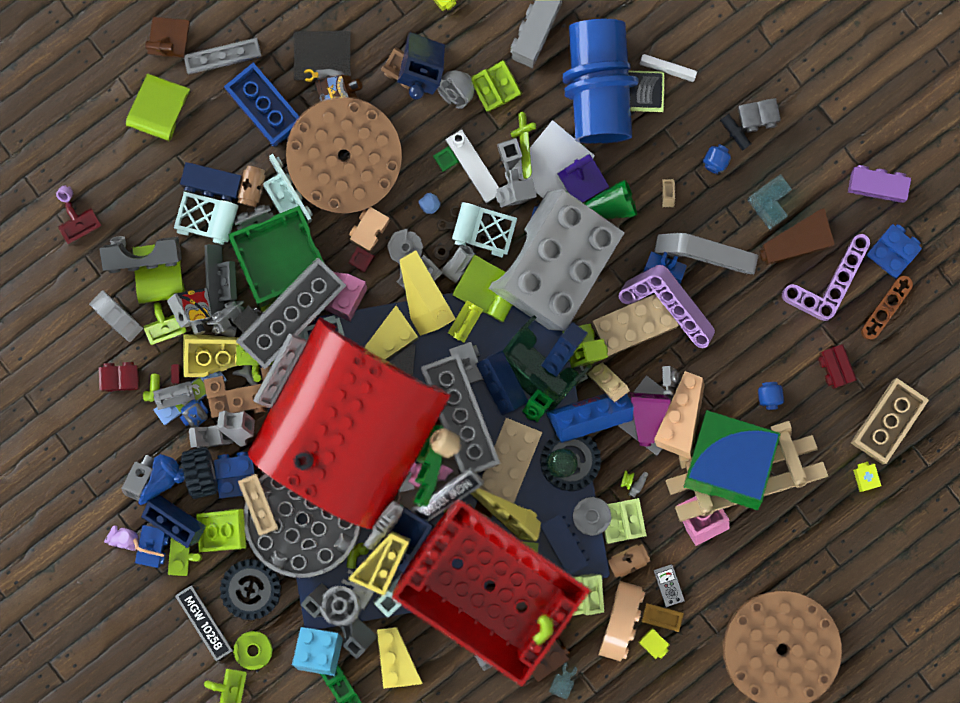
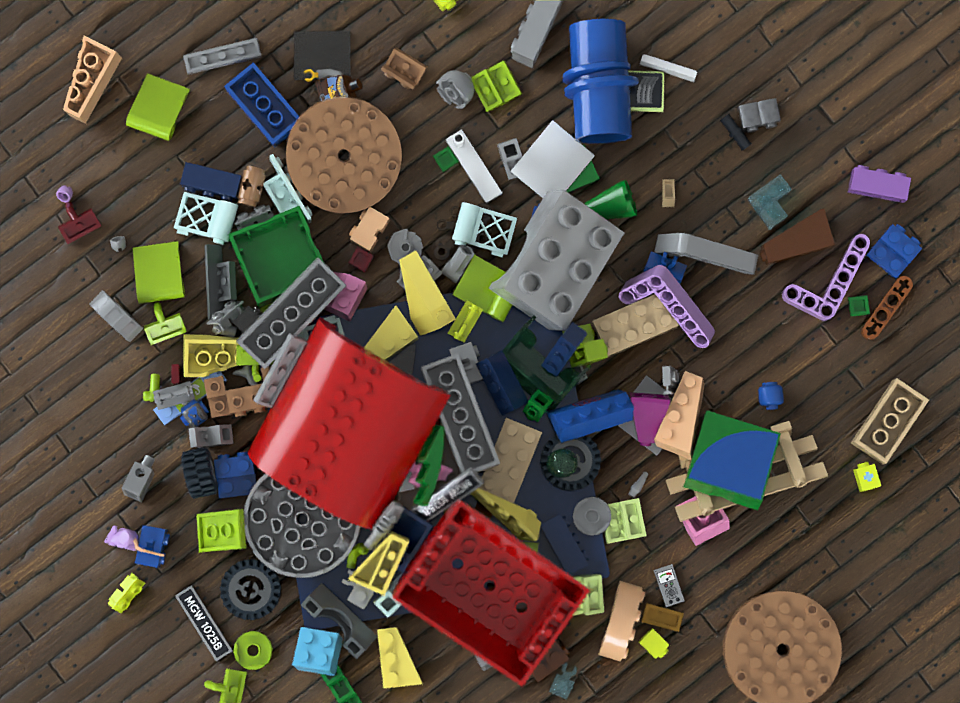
(90, 78): none -> light nougat wedge
(117, 257): dark grey arch -> none
(119, 377): dark red brick -> none
(121, 600): none -> neon yellow hinge
(163, 476): blue hair -> none
(168, 37): reddish brown plate -> none
(173, 521): dark blue brick -> none
(179, 558): lime plate -> none
(191, 309): torso -> none
(236, 426): light grey brick -> none
(258, 504): tan plate -> none
(297, 462): black bush -> none
(340, 606): light grey cylinder -> none
(421, 65): dark blue slope -> none
(429, 203): medium blue piece -> none
(445, 442): tan head -> none
(515, 191): light grey brick -> none
(522, 133): lime sword -> none
(546, 629): lime arm -> none
(583, 179): dark purple plate -> none
(608, 381): tan plate -> none
(627, 480): lime bush -> none
(636, 554): medium nougat piece -> none
(717, 159): blue head -> none
(837, 366): dark red brick -> none
(858, 306): none -> green tile

